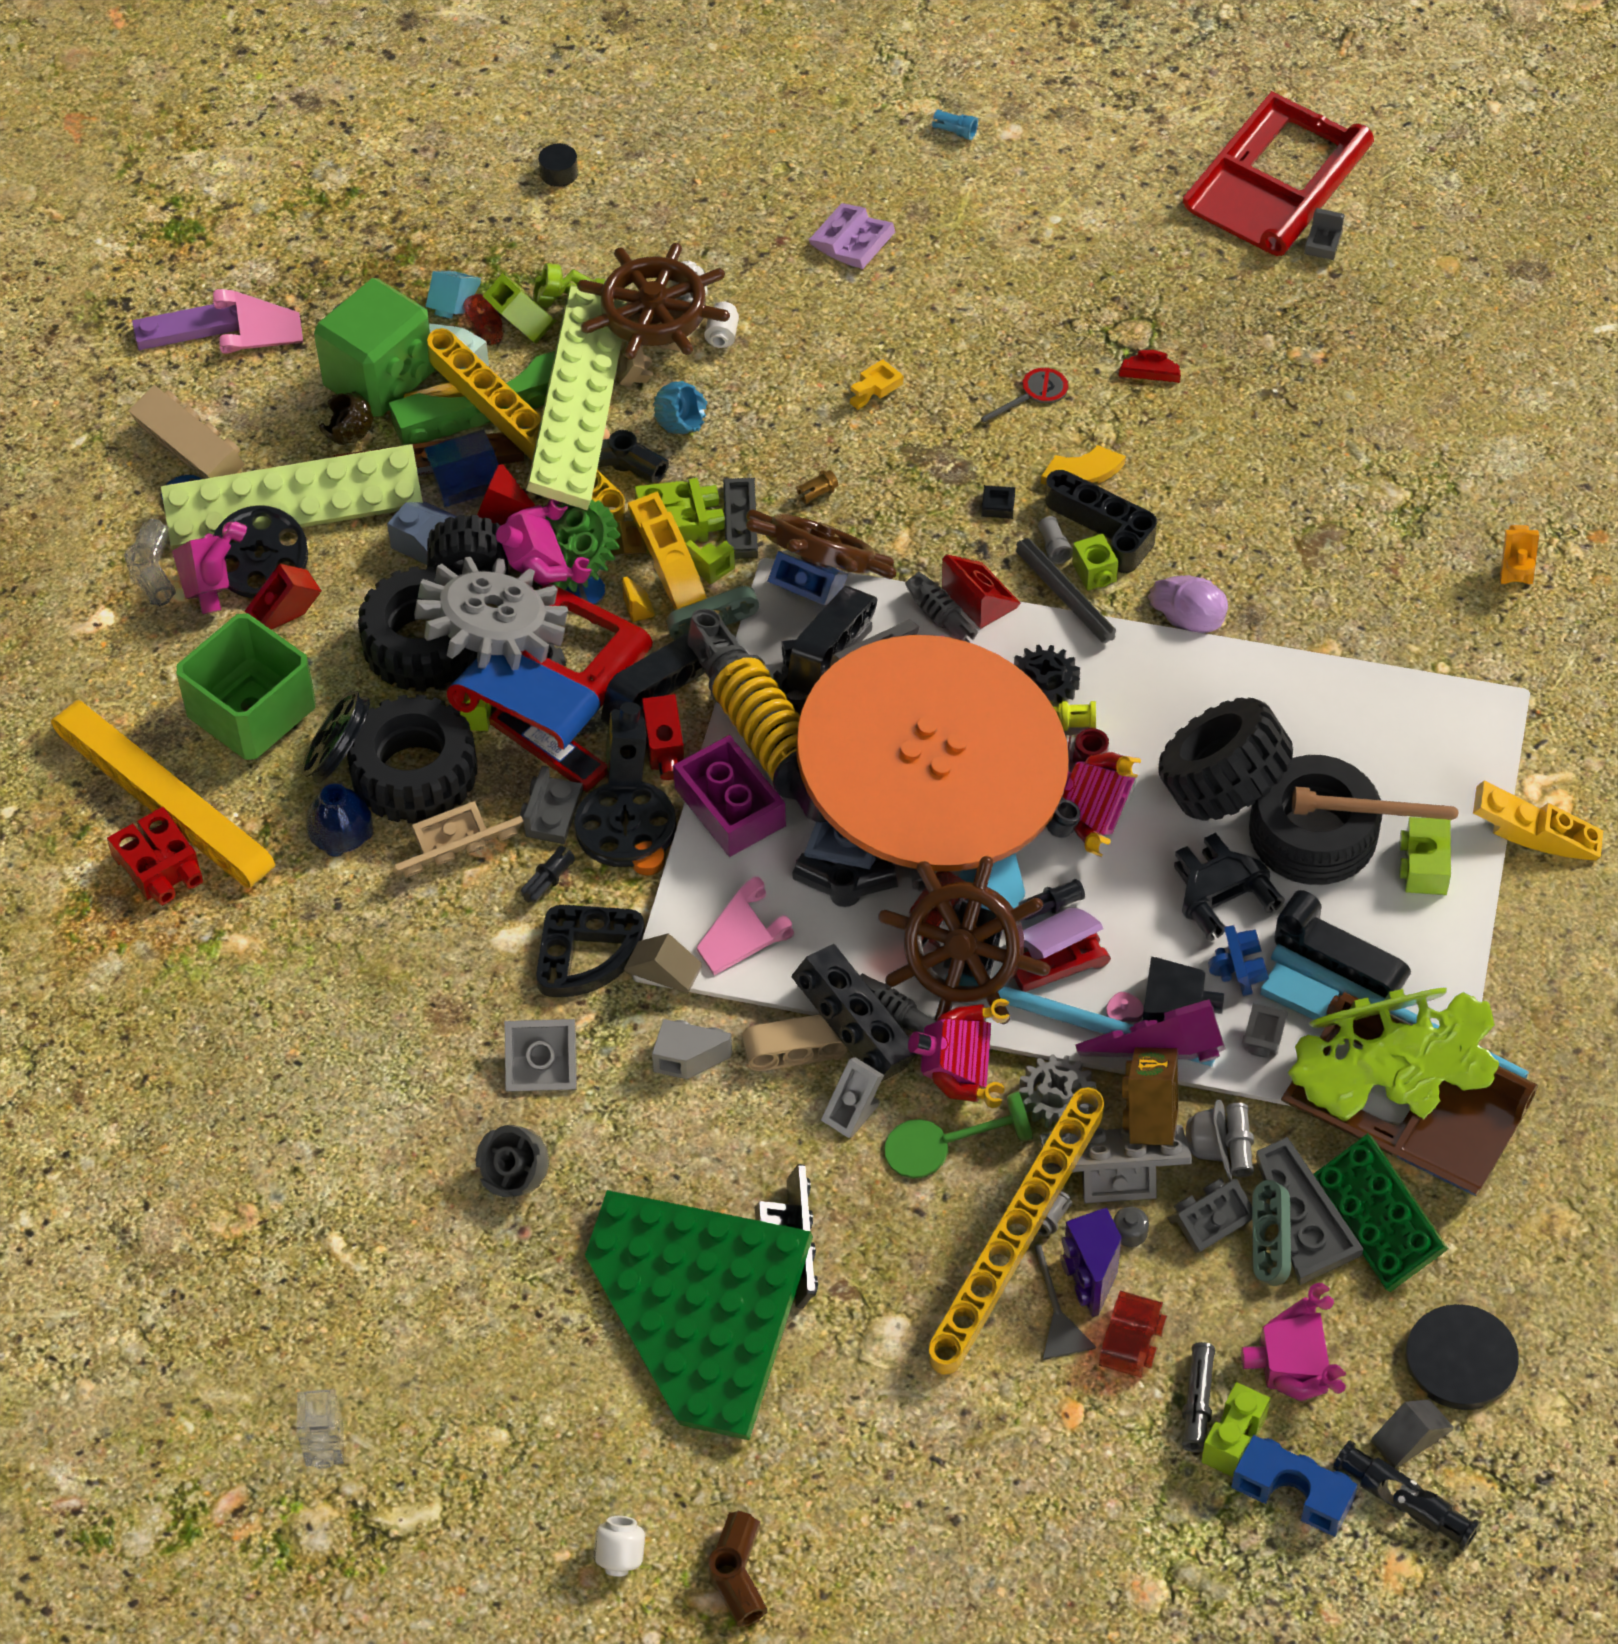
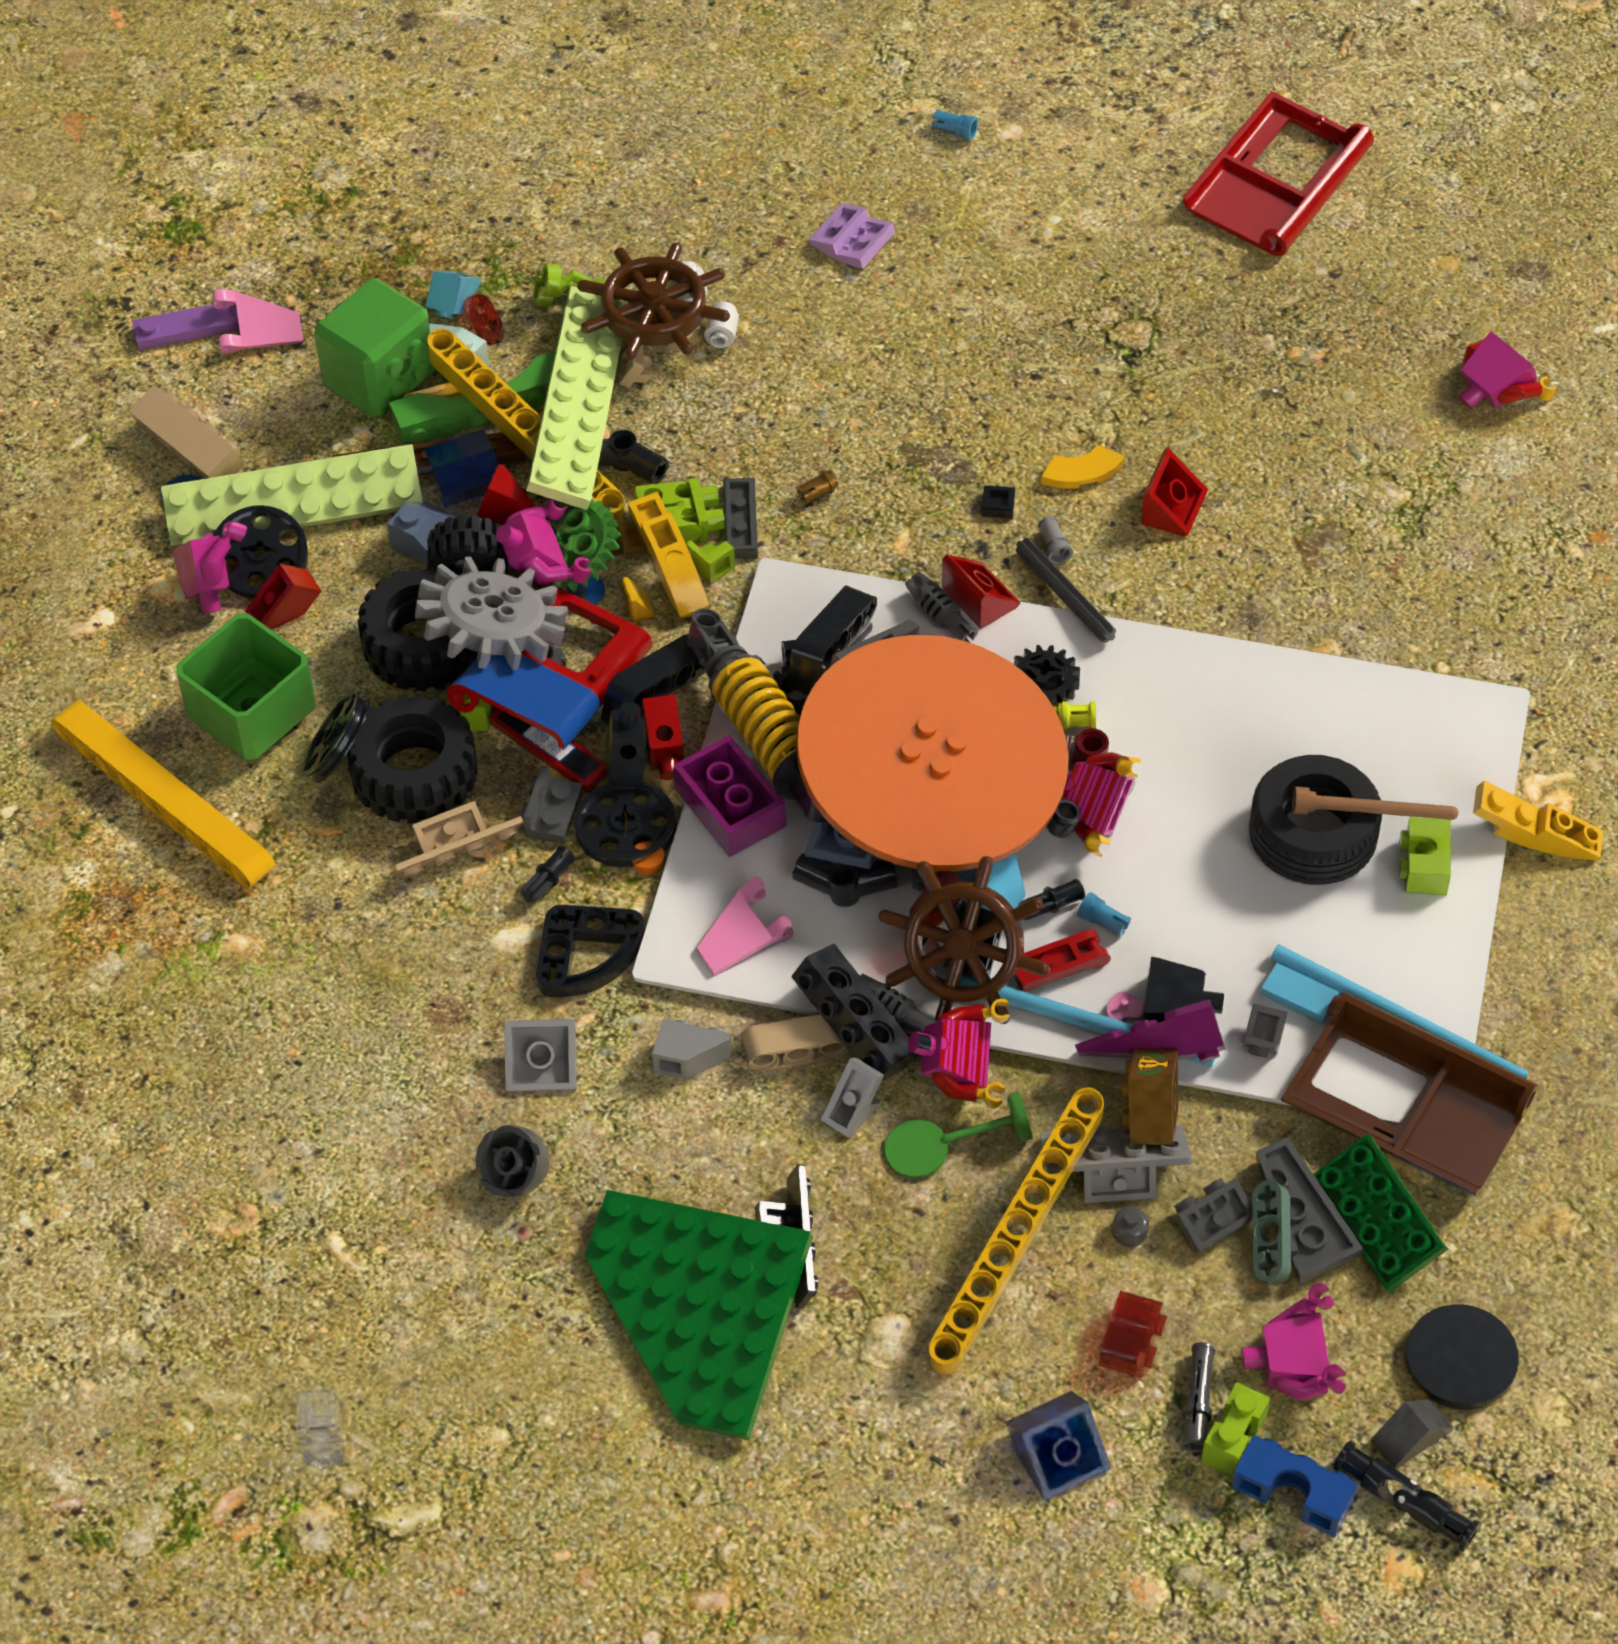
(143, 564): clear piece -> none
(156, 857): red hips -> none
(339, 820): clear blue piece -> none
(350, 418): dark brown hair -> none
(519, 308): lime slope -> none
(558, 164): black piece -> none
(619, 1545): white head -> none
(664, 962): dark tan slope -> none
(679, 408): dark azure hair -> none
(718, 602): sand green beam -> none
(737, 1587): reddish brown piece -> none
(812, 554): reddish brown brick -> none
(877, 380): yellow plate -> none
(1040, 385): dark grey piece -> none
(1057, 1086): light grey gear -> none
(1057, 1211): light grey pin -> none
(1059, 932): lavender slope -> none
(1059, 1444): none -> clear blue slope
(1064, 1335): dark grey piece -> none
(1092, 1257): dark purple slope -> none
(1095, 562): lime brick -> none
(1097, 911): none -> dark azure pin
(1120, 520): black beam -> none
(1151, 366): red tile -> none
(1172, 496): none -> red slope
(1190, 603): lavender hair -> none
(1207, 1135): light grey piece -> none
(1220, 880): black connector -> none
(1225, 759): black tyre -> none
(1239, 1140): light grey pin -> none
(1247, 972): blue hips -> none
(1325, 234): dark grey bracket -> none
(1359, 961): black beam -> none
(1404, 1059): lime plant -> none
(1500, 375): none -> dark pink torso
(1519, 555): light orange hips -> none

